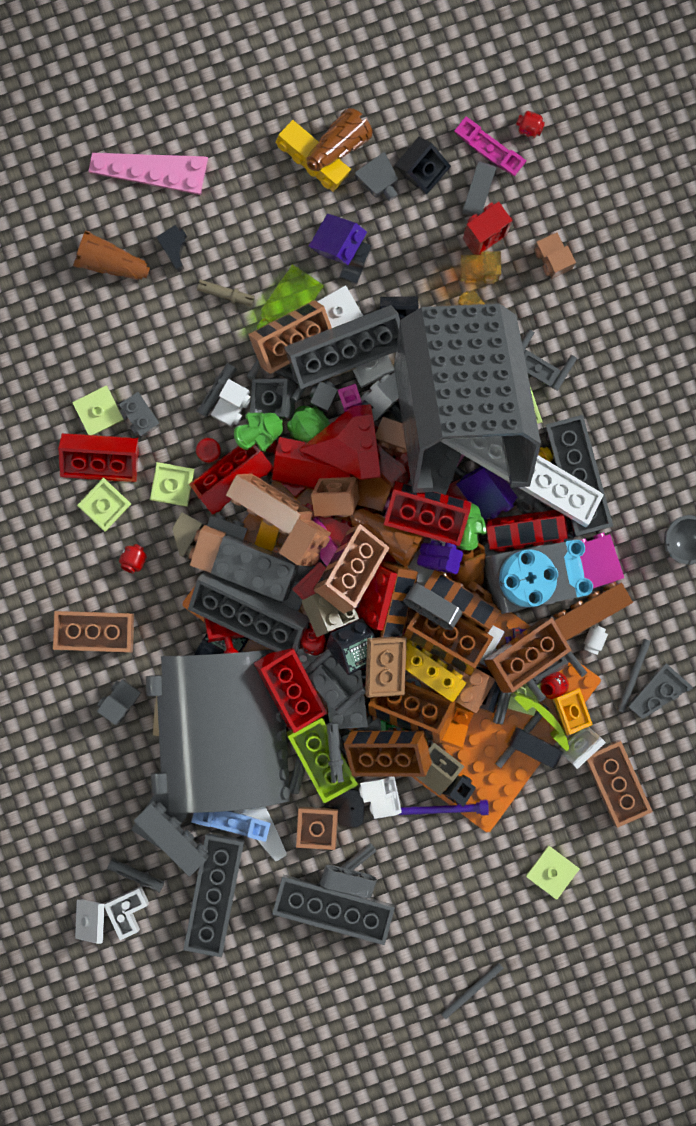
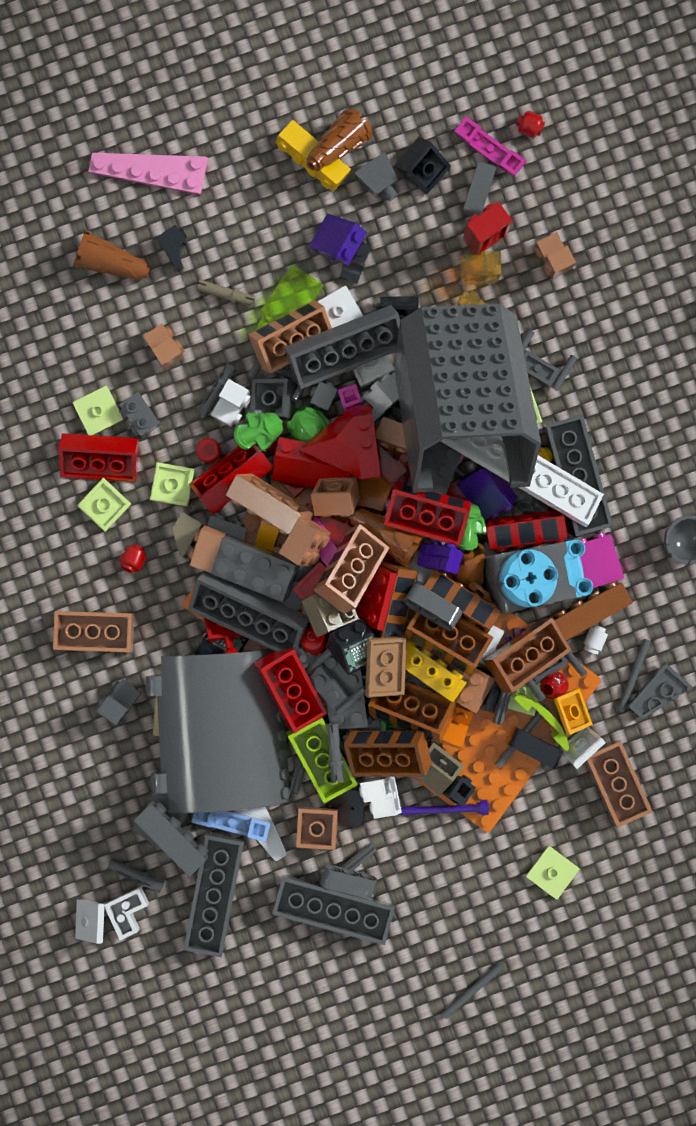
(164, 347): none -> nougat brick

